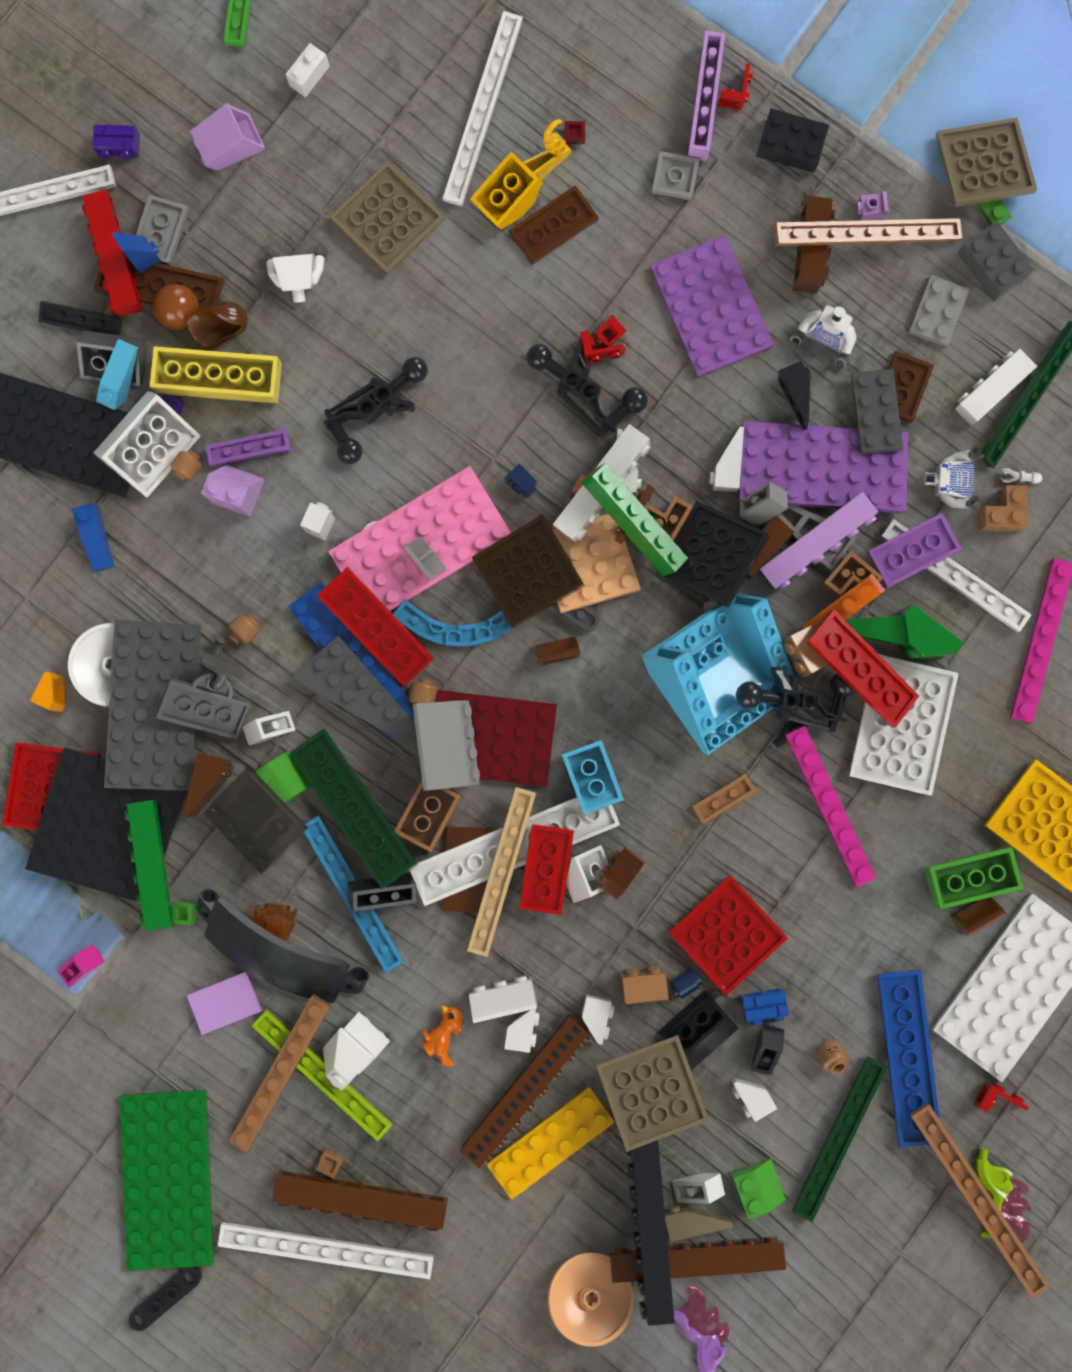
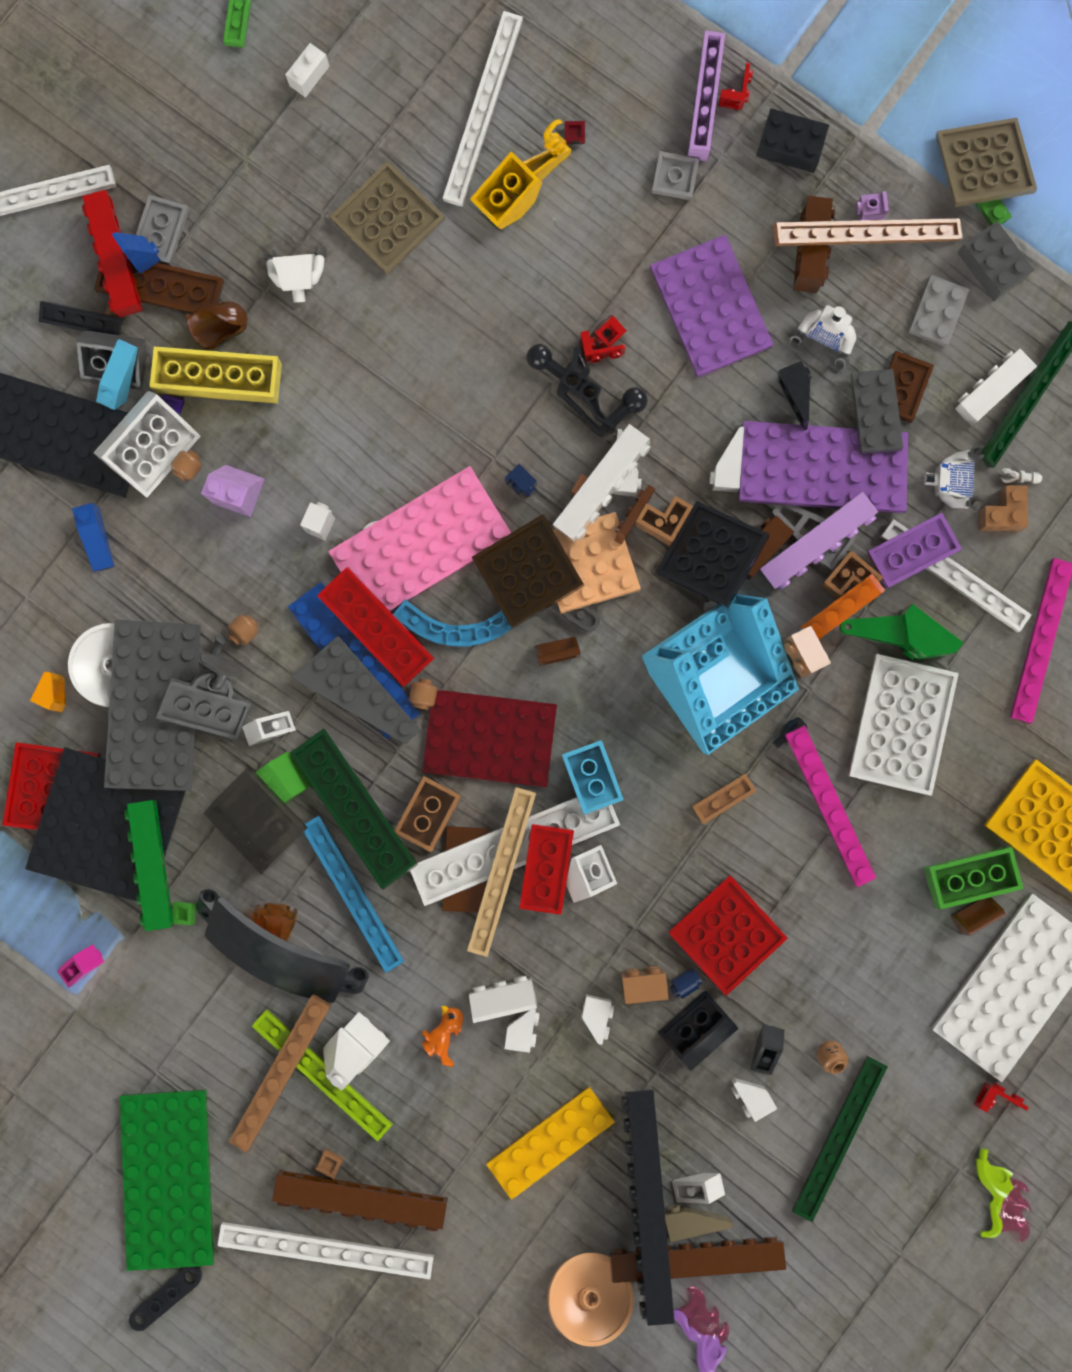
(116, 141): dark purple brick -> none
(172, 304): dark orange piece -> none
(207, 778): reddish brown slope -> none
(224, 1003): lavender tile -> none
(226, 138): lavender slope -> none
(248, 447): medium lavender plate -> none
(350, 450): black piece -> none
(368, 895): black brick -> none
(425, 558): light grey panel -> none
(446, 745): light grey slope -> none
(524, 1091): reddish brown brick -> none
(553, 225): reddish brown tile -> none
(620, 873): reddish brown brick -> none
(634, 520): brick -> none
(652, 1093): dark tan plate -> none
(751, 695): black piece -> none
(758, 1188): bright green slope -> none
(763, 504): light grey brick -> none
(764, 1005): blue brick -> none
(862, 668): red plate -> none
(907, 1051): blue plate -> none
(979, 1200): medium nougat plate -> none

